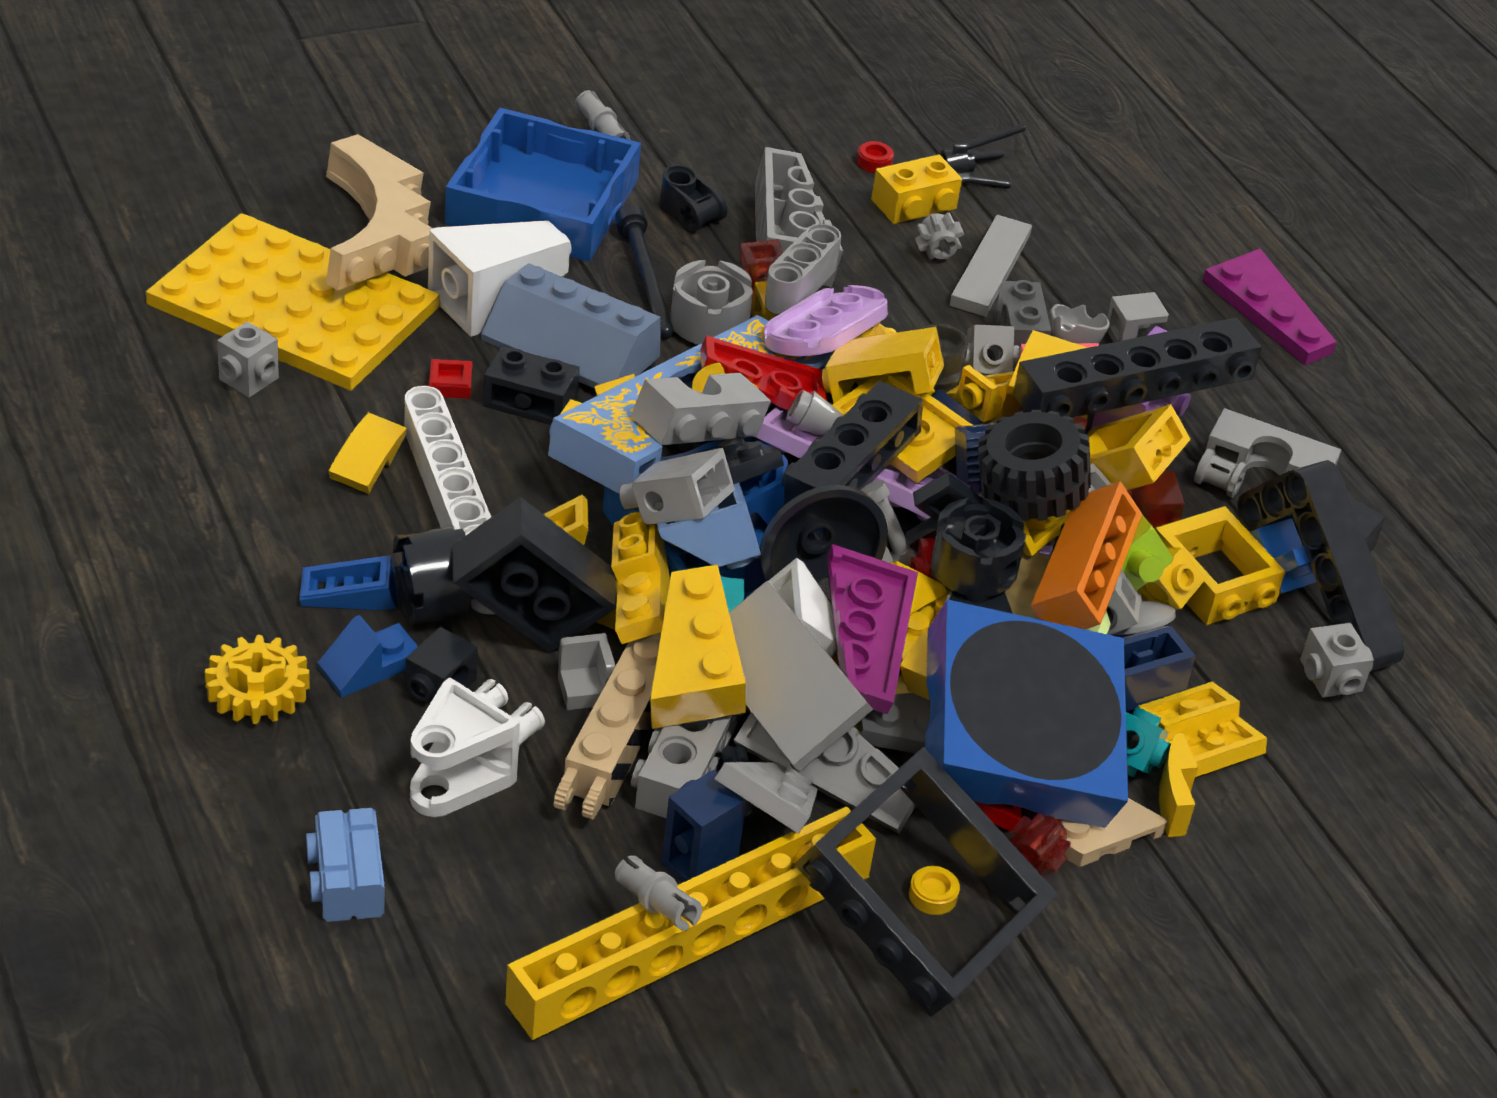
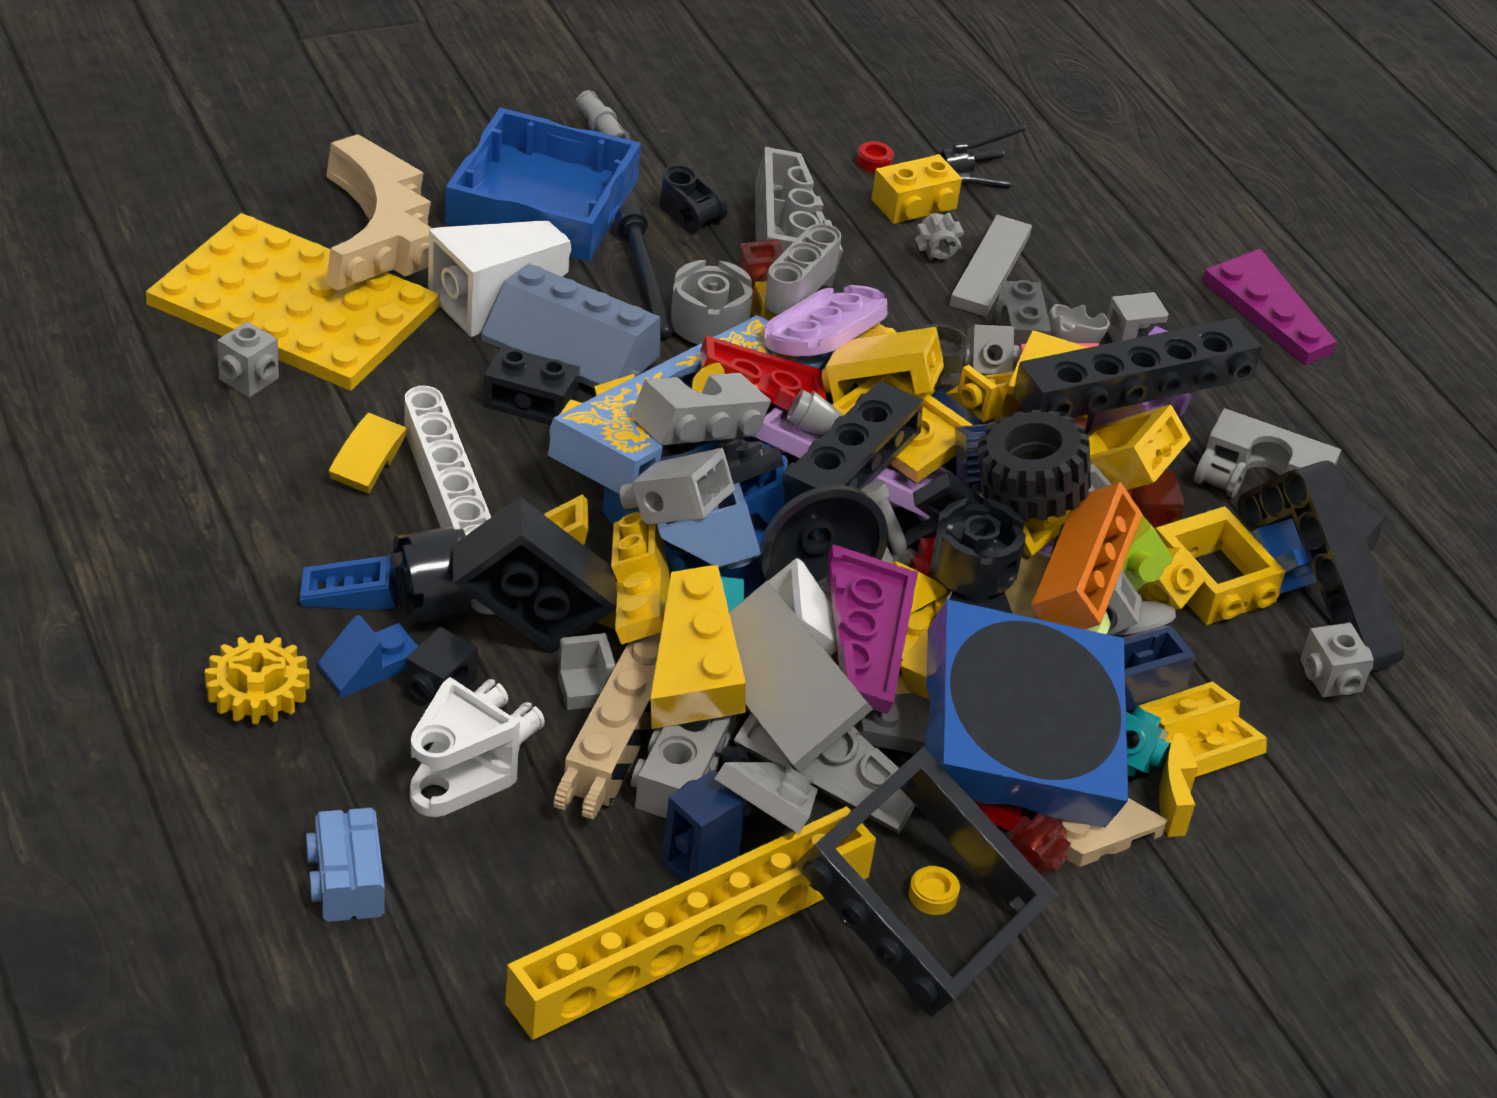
(451, 377): red tile -> none
(658, 892): light grey pin -> none

